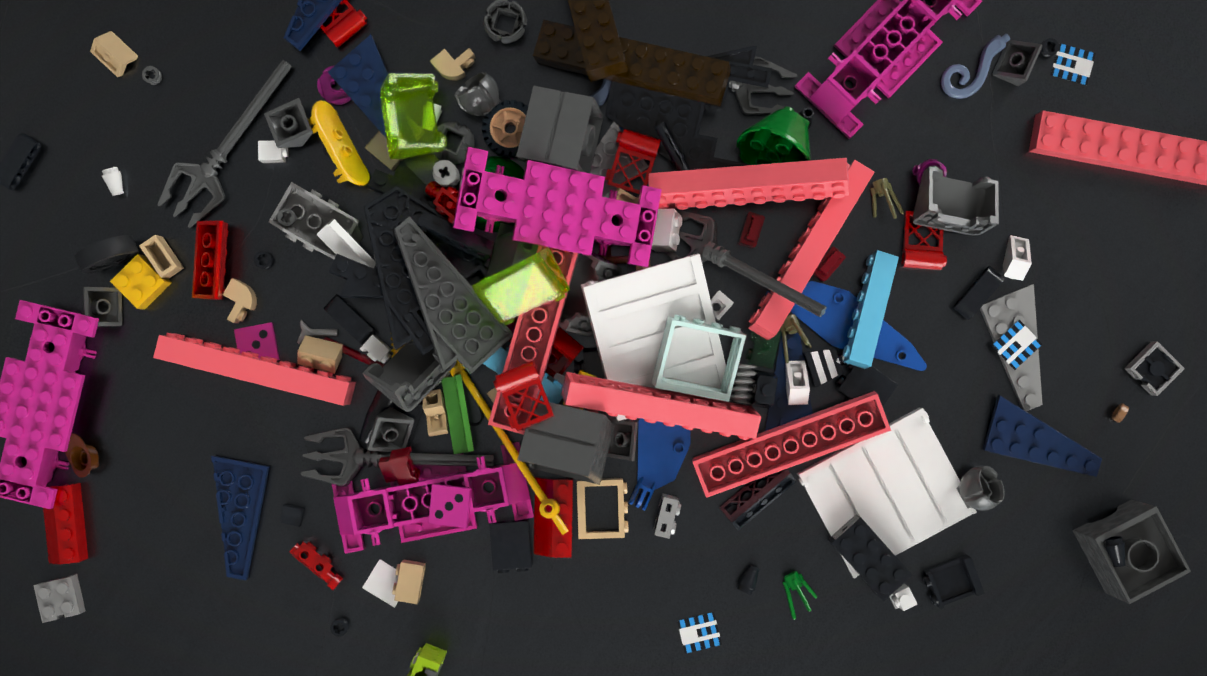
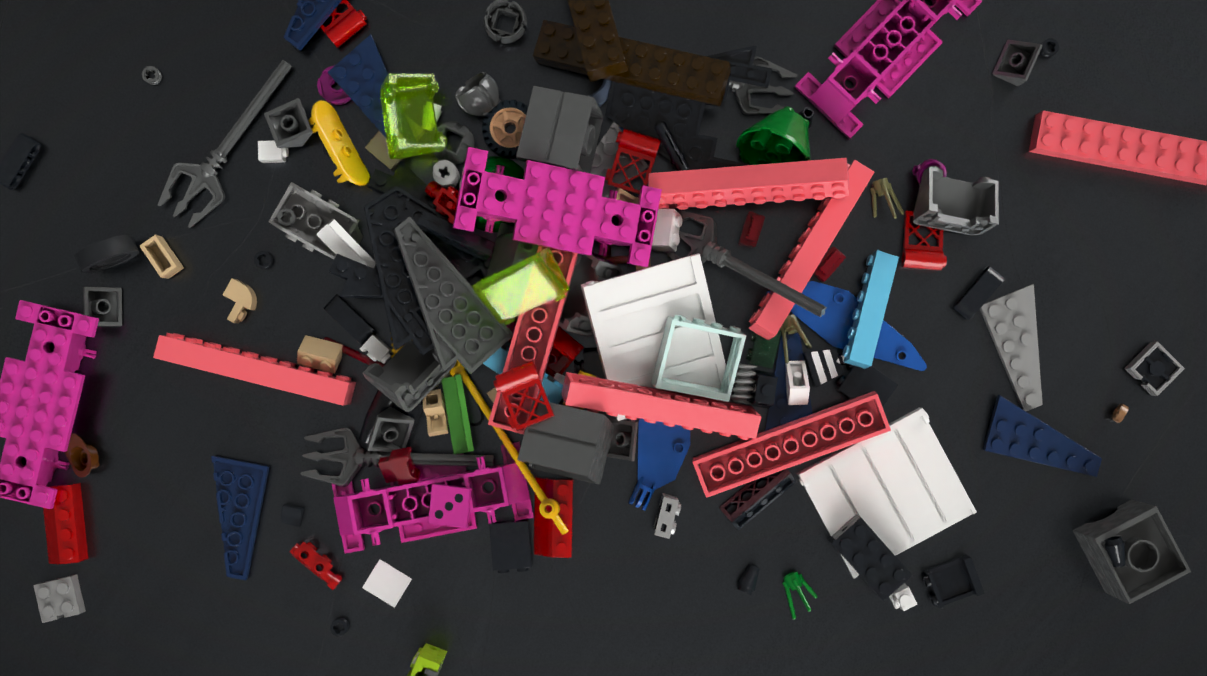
(113, 52): tan panel -> none
(113, 180): white cone -> none
(140, 282): yellow brick -> none
(210, 260): red slope -> none
(257, 339): dark pink tile -> none
(315, 332): light grey piece -> none
(409, 581): tan brick -> none
(451, 68): tan brick -> none
(622, 508): tan window -> none
(699, 632): sticker -> none
(724, 302): white brick -> none
(981, 488): dark grey piece -> none
(992, 48): sand blue plant -> none
(1017, 258): white slope -> none
(1017, 344): sticker -> none
(1073, 64): sticker -> none

